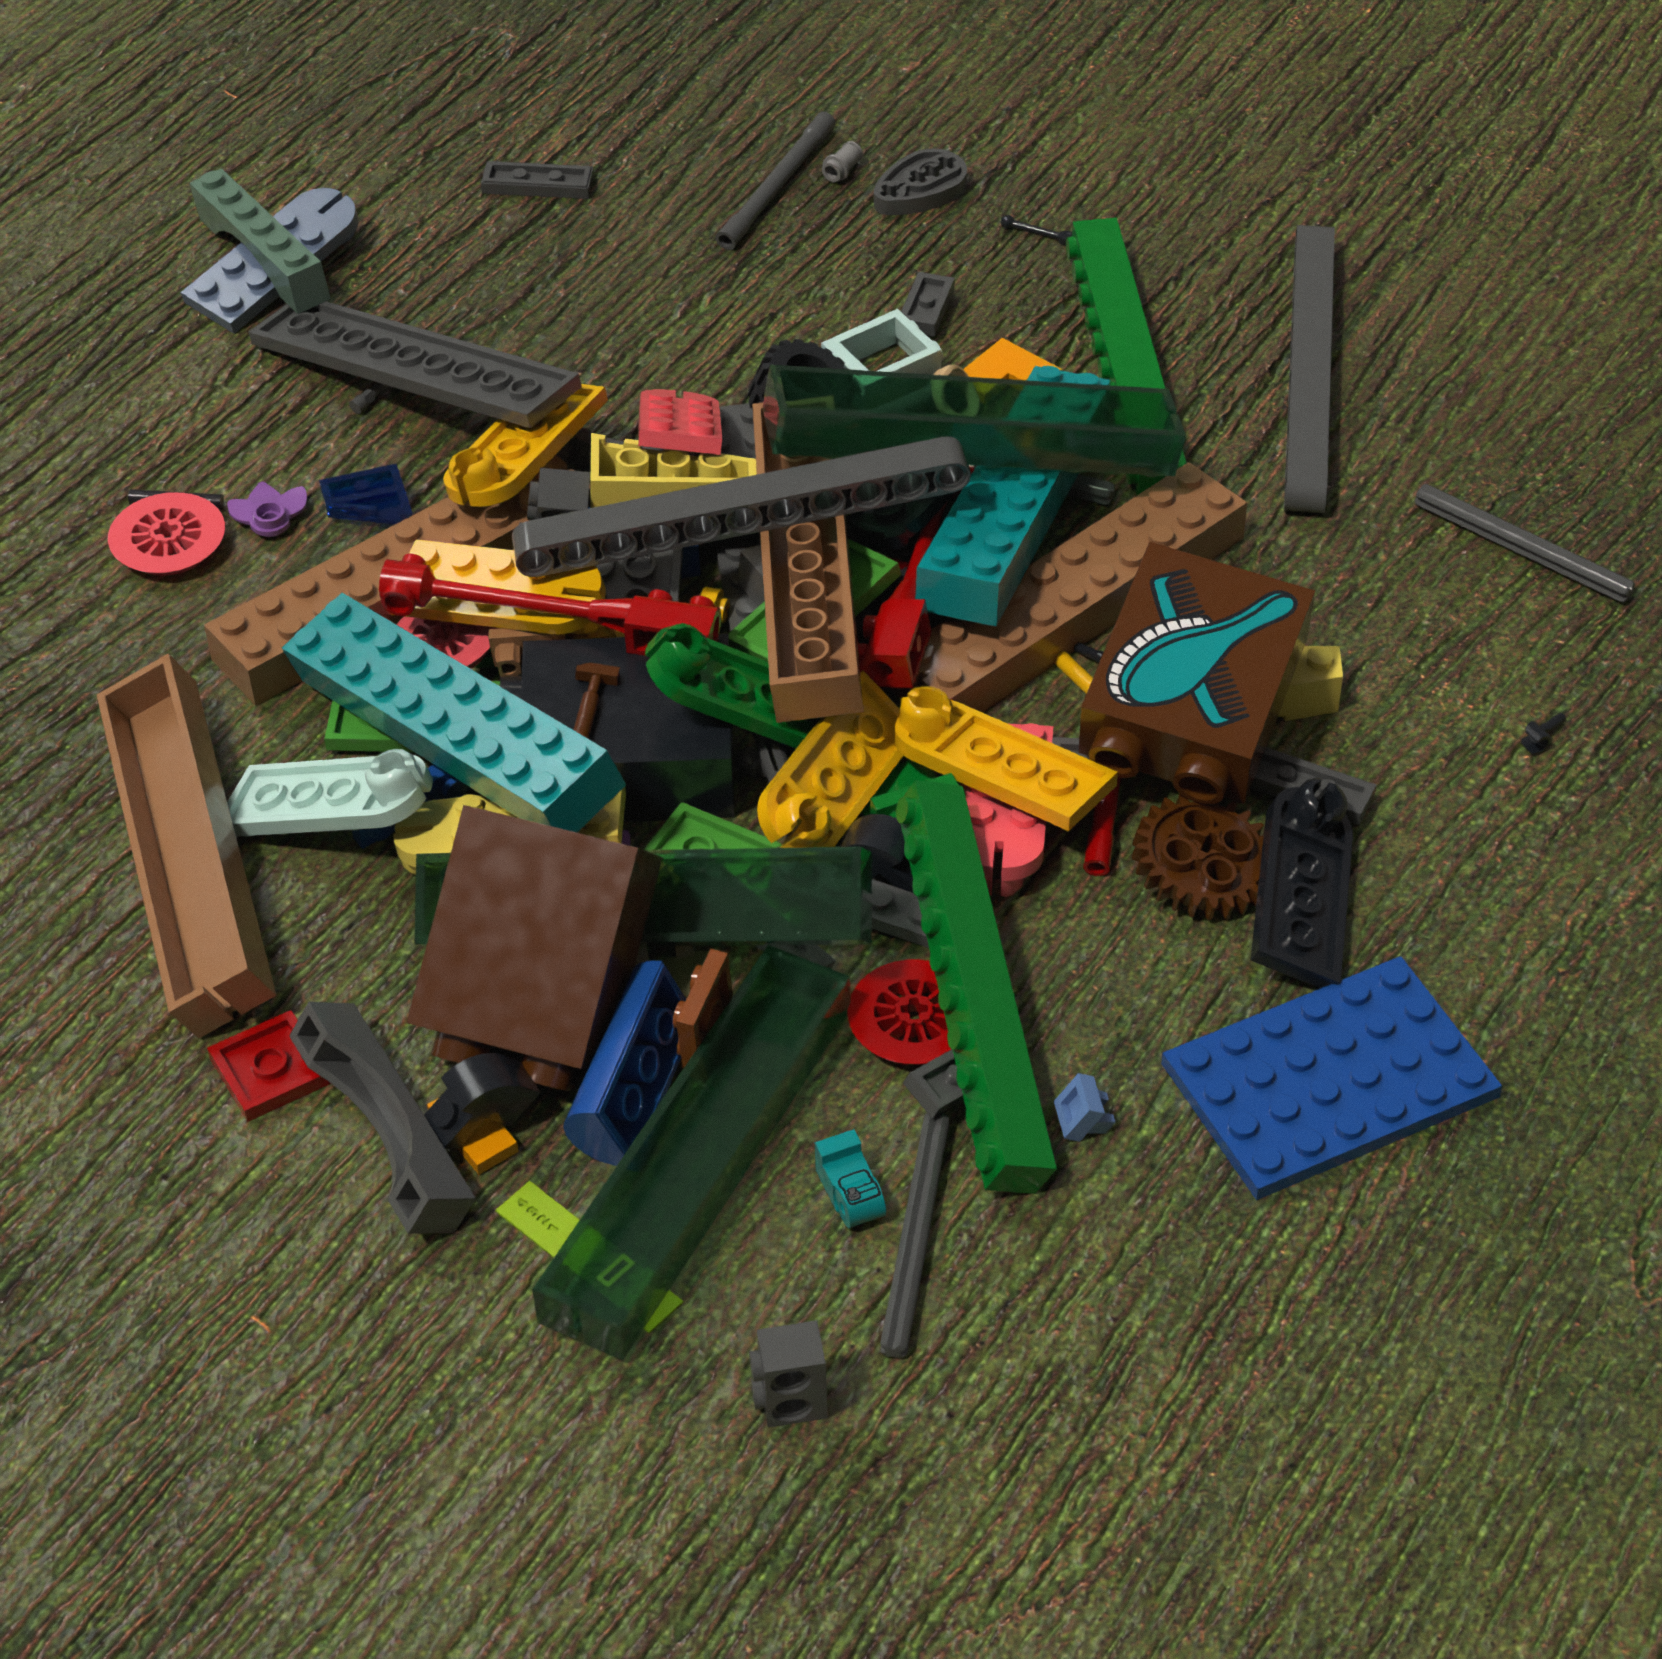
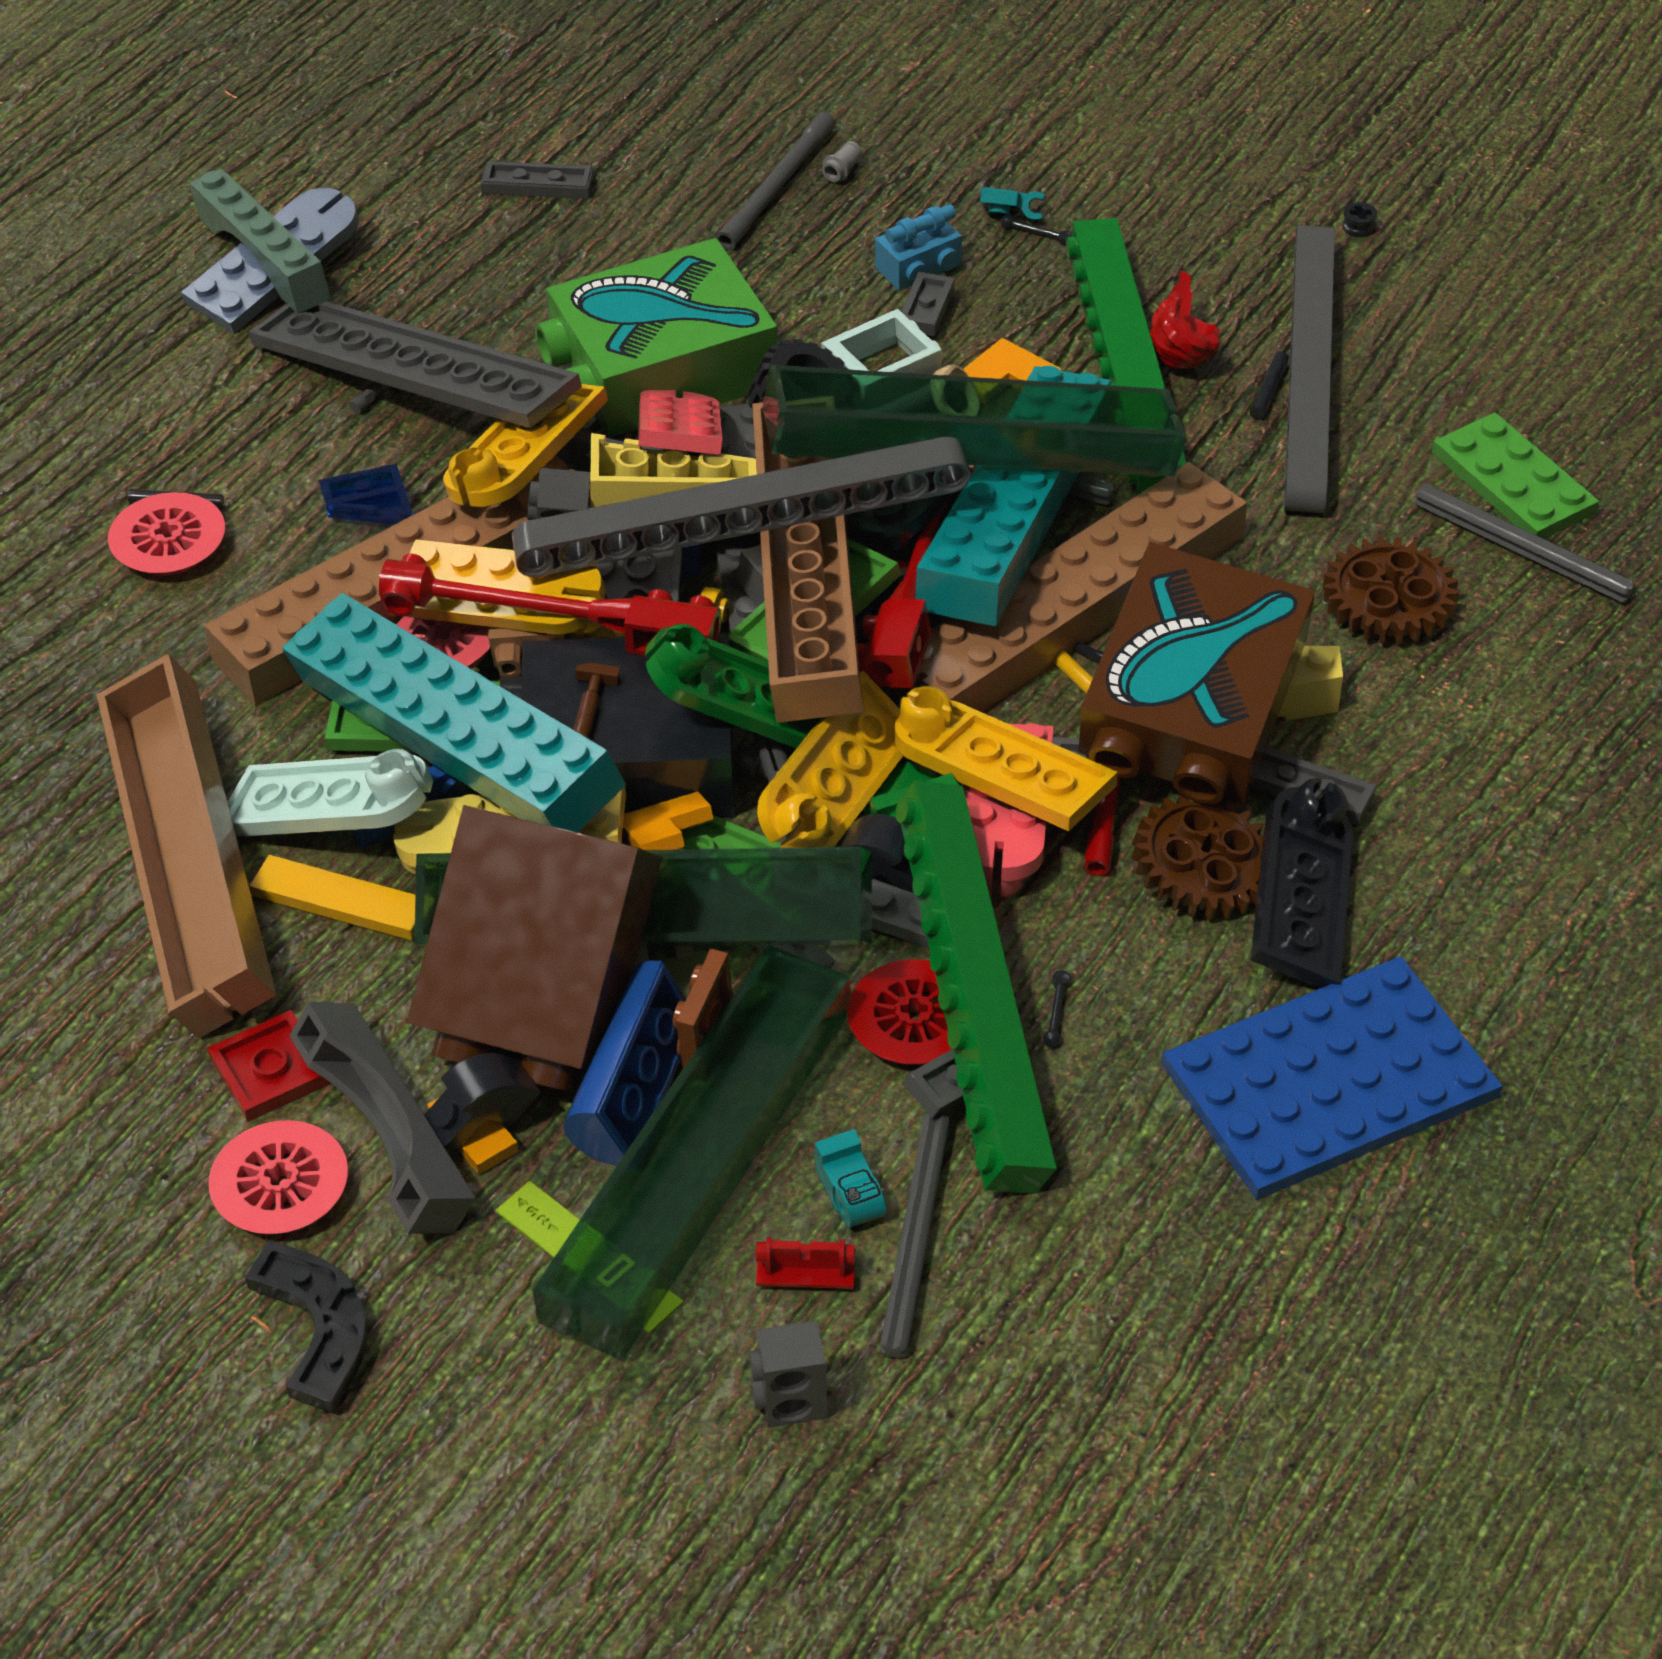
(236, 1173): none -> coral piece
(267, 509): medium lavender plate -> none
(336, 896): none -> yellow tile
(336, 1314): none -> black plate
(658, 325): none -> bright green brick
(661, 824): none -> light orange tile
(805, 1264): none -> red hinge
(917, 246): none -> dark azure brick
(921, 182): dark grey piece -> none
(1001, 201): none -> teal plate
(1061, 981): none -> black hinge
(1082, 1109): medium blue tile -> none
(1179, 337): none -> red hair
(1269, 385): none -> black piece
(1359, 219): none -> black bush
(1390, 590): none -> reddish brown gear
(1515, 476): none -> bright green plate
(1538, 735): black hand -> none

